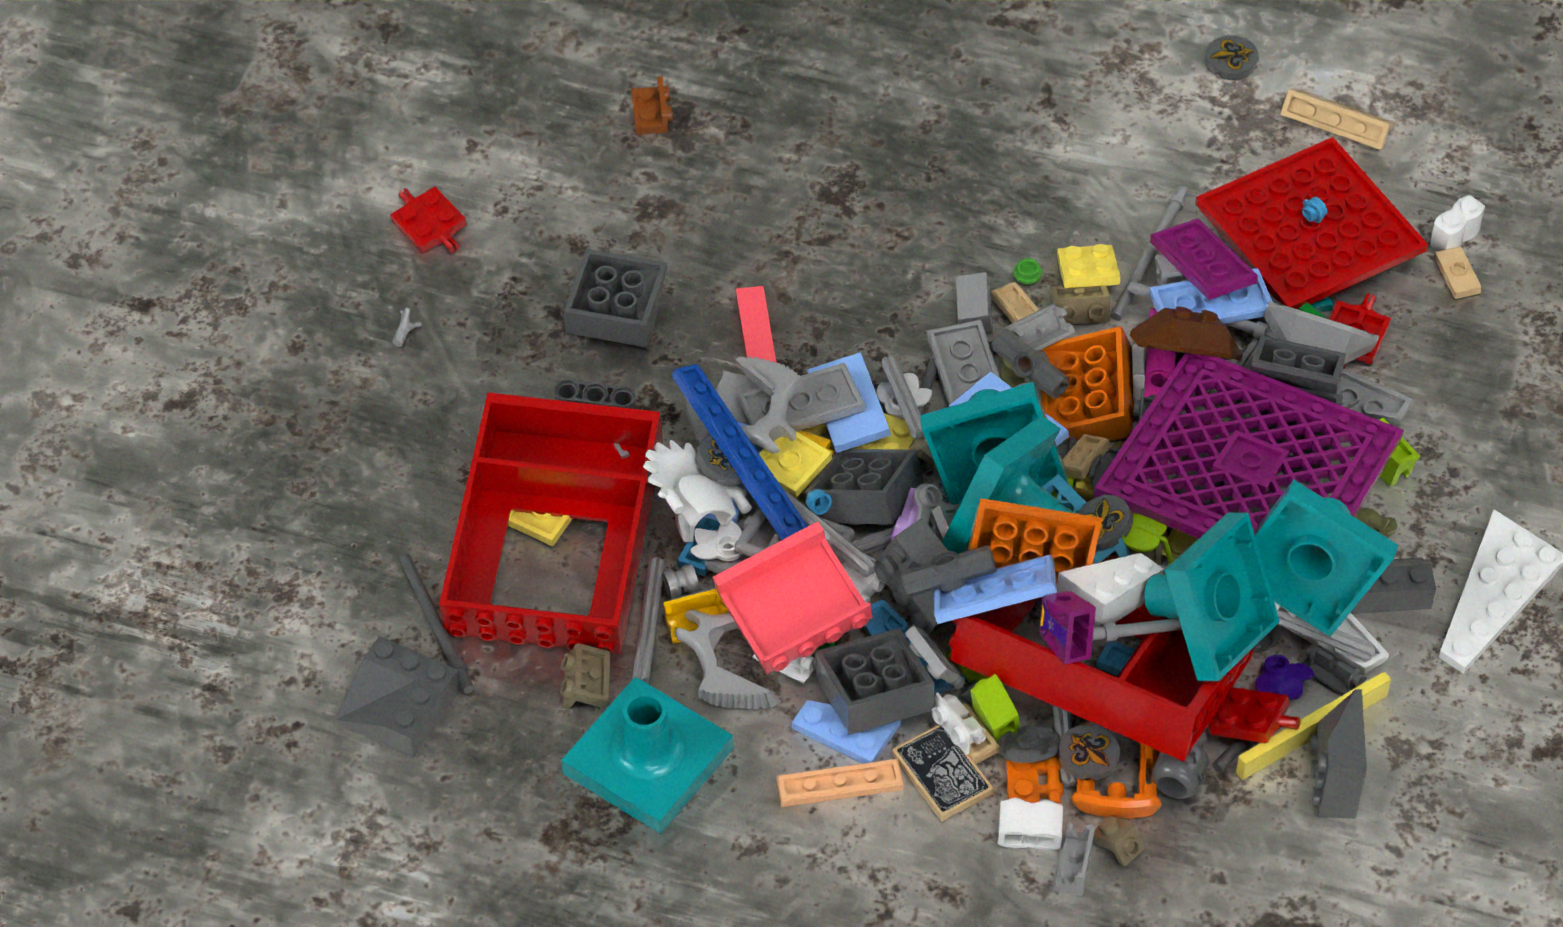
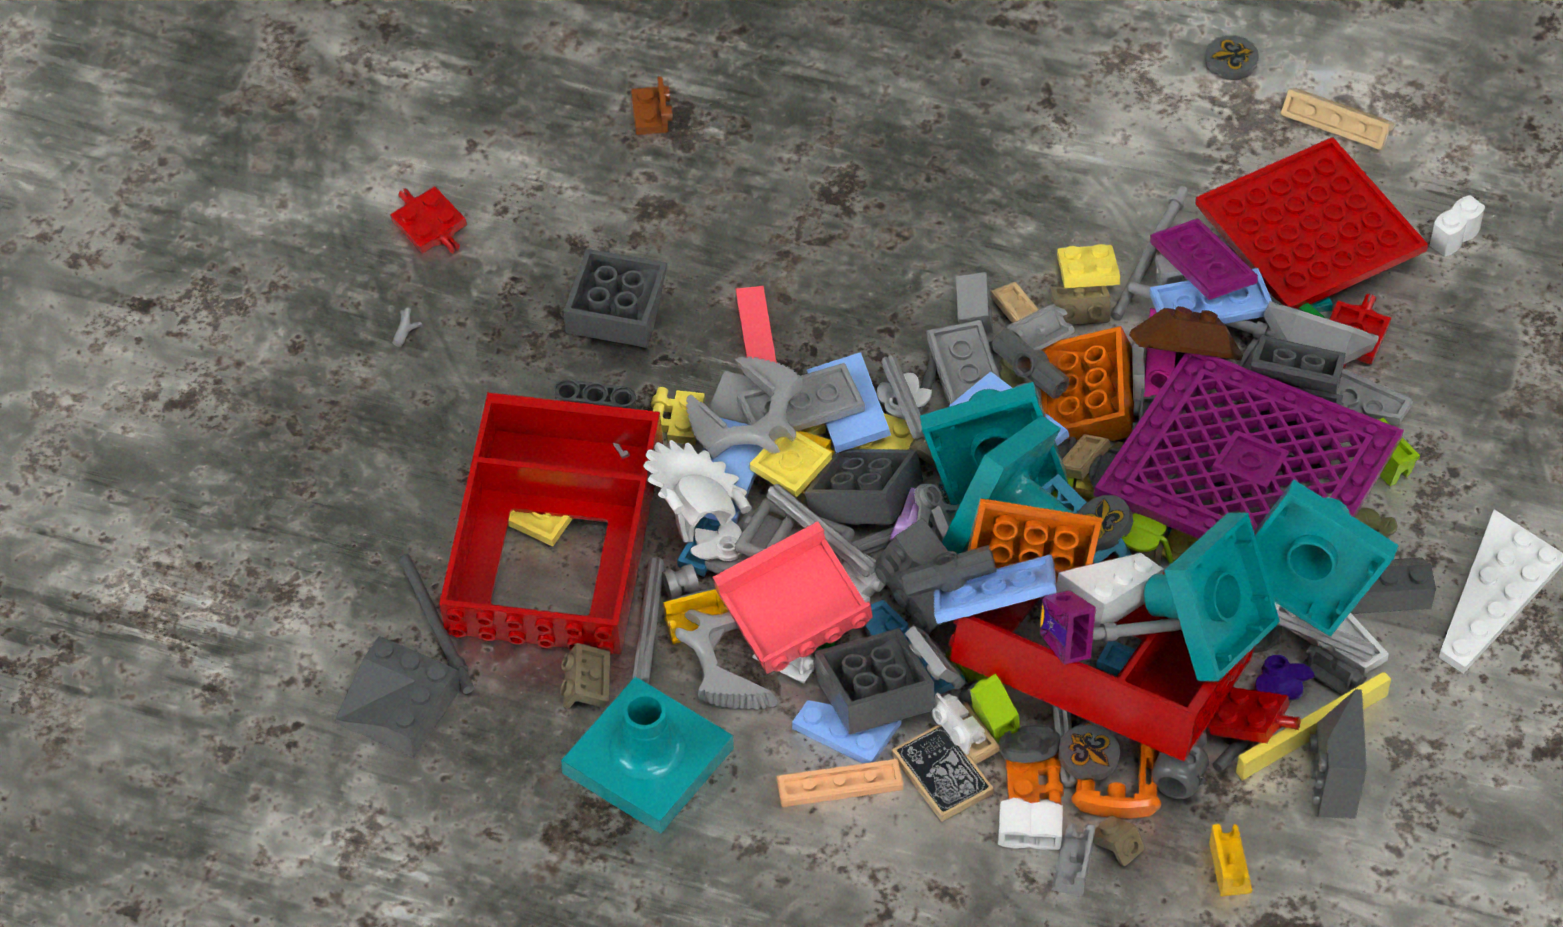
(678, 427): none -> light yellow plate
(714, 463): dark grey tile -> none
(739, 450): blue tile -> none
(822, 499): dark azure hinge -> none
(1027, 271): bright green plate -> none
(1229, 861): none -> yellow hinge
(1314, 209): dark azure plate -> none
(1458, 272): tan plate -> none

